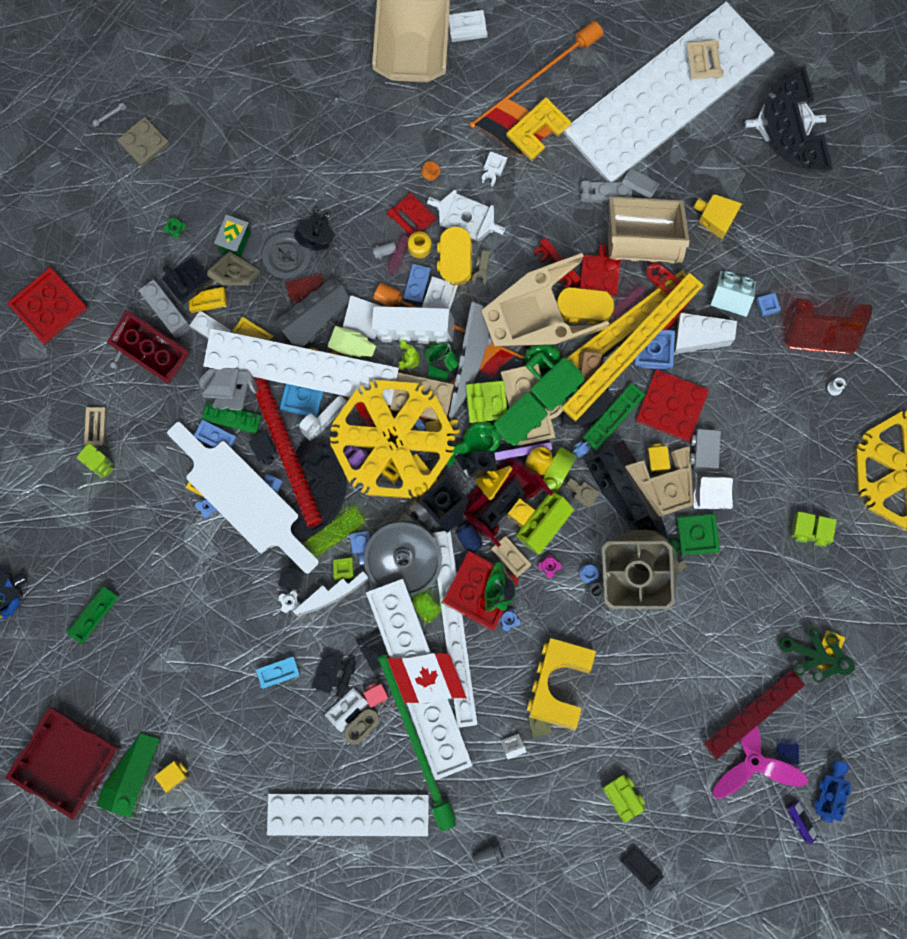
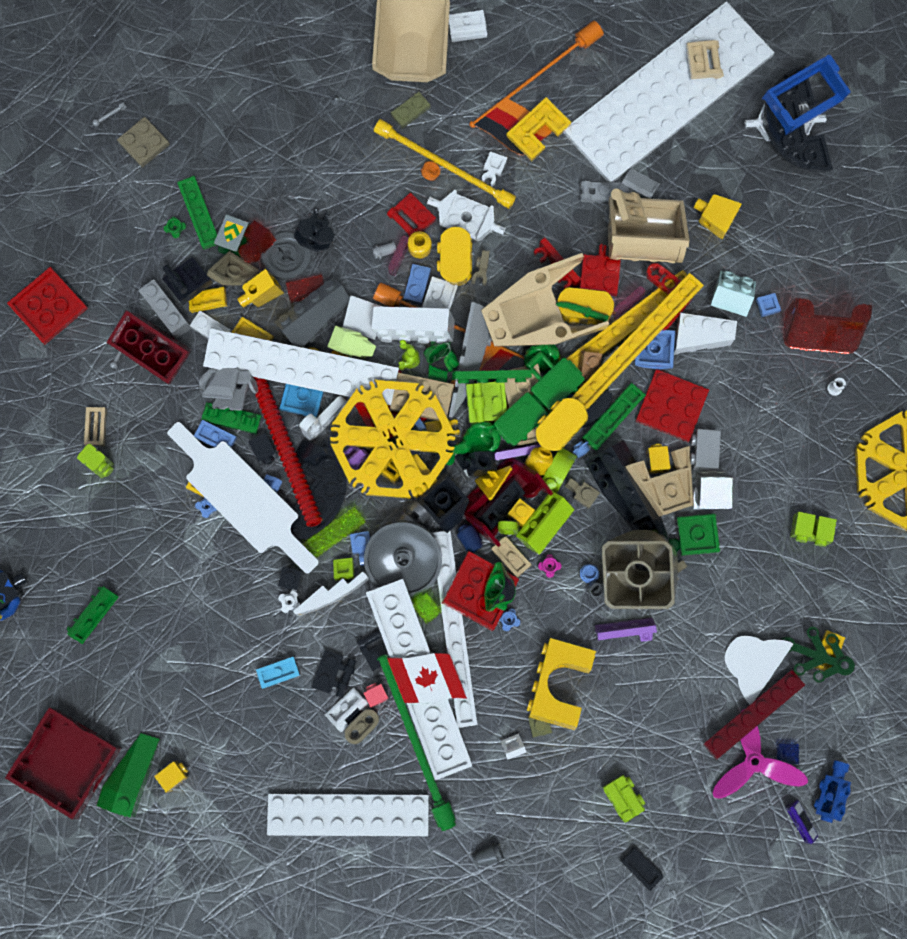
(198, 212): none -> green plate
(259, 240): none -> clear red brick
(260, 290): none -> yellow torso
(410, 110): none -> olive plate
(483, 376): none -> green plate
(503, 197): none -> yellow hose
(508, 527): none -> lime tile
(561, 424): none -> yellow brick
(588, 312): none -> green piece
(632, 210): none -> tan plate
(641, 627): none -> medium lavender hinge
(754, 662): none -> white sticker
(829, 70): none -> blue piece

